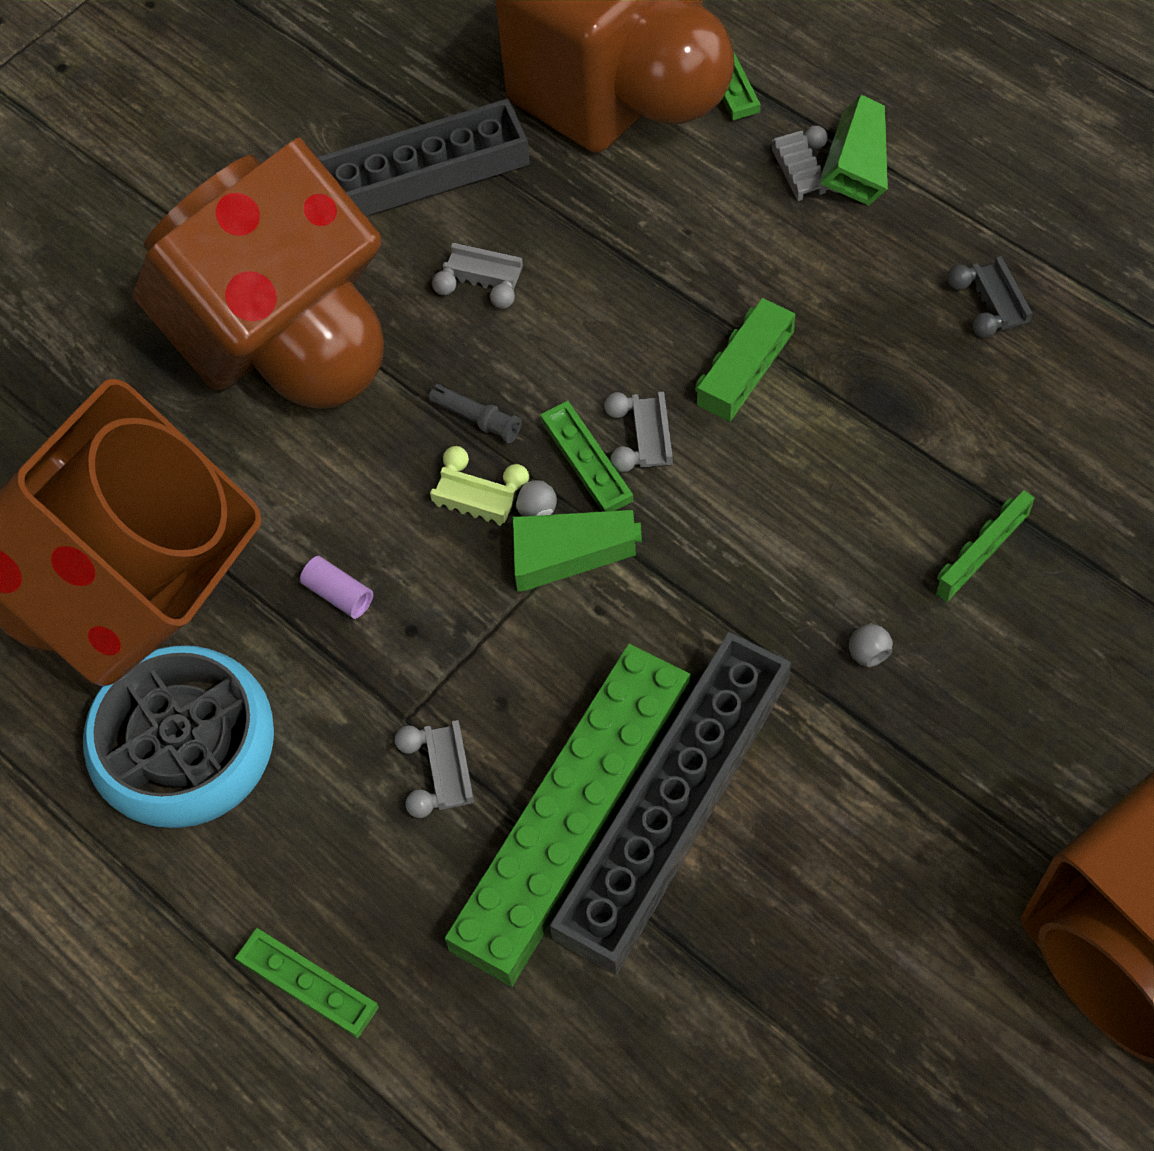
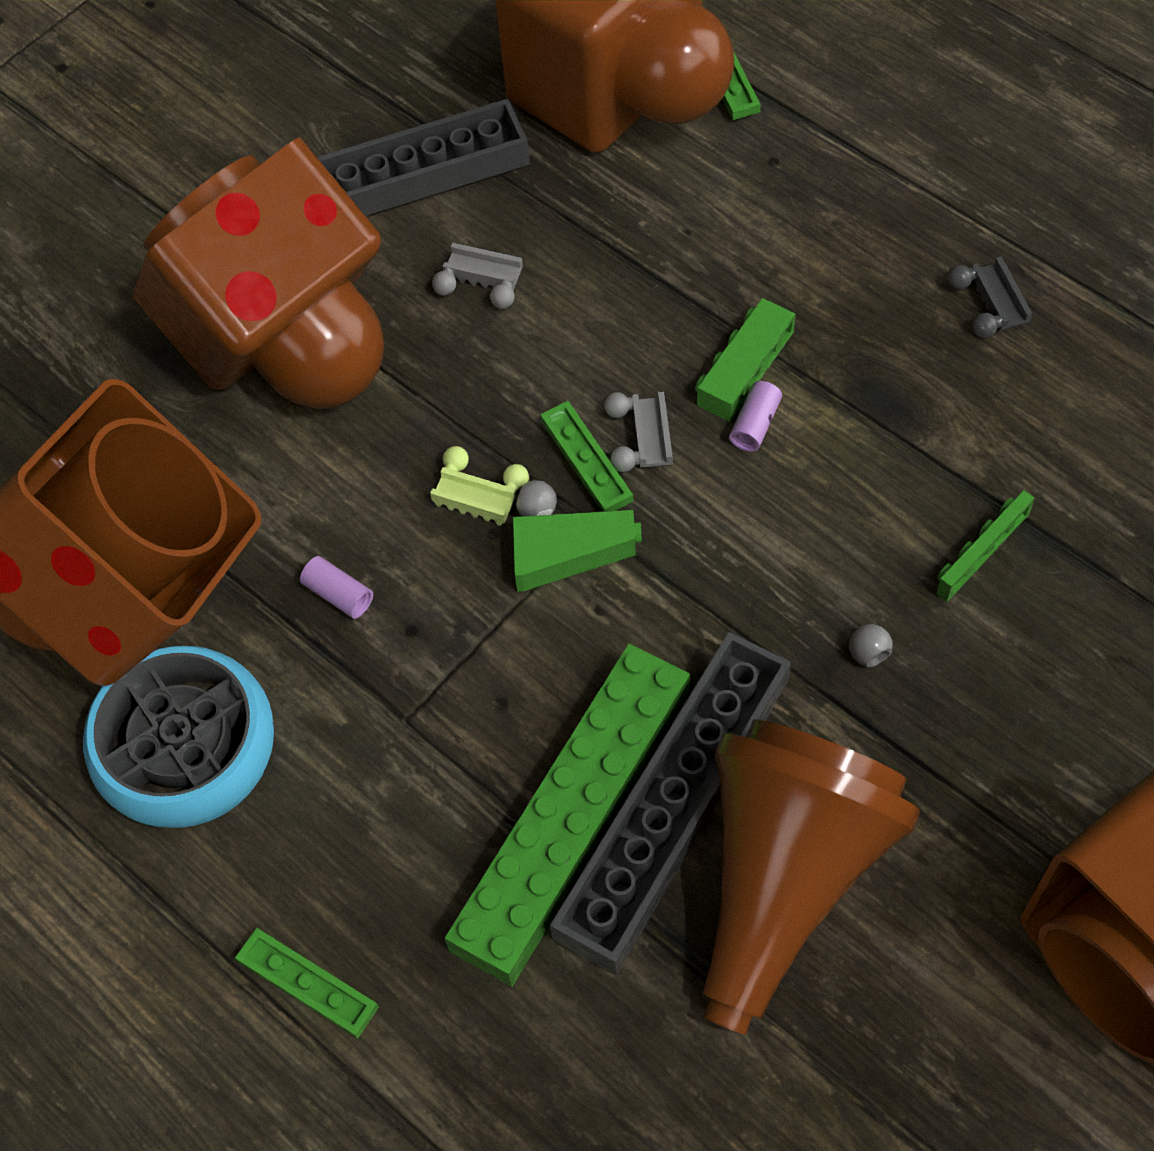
(447, 766): light grey gear -> none
(487, 417): dark grey pin -> none
(755, 416): none -> lavender pin
(795, 839): none -> dark orange piece
(797, 160): light grey gear -> none
(858, 153): bright green slope -> none

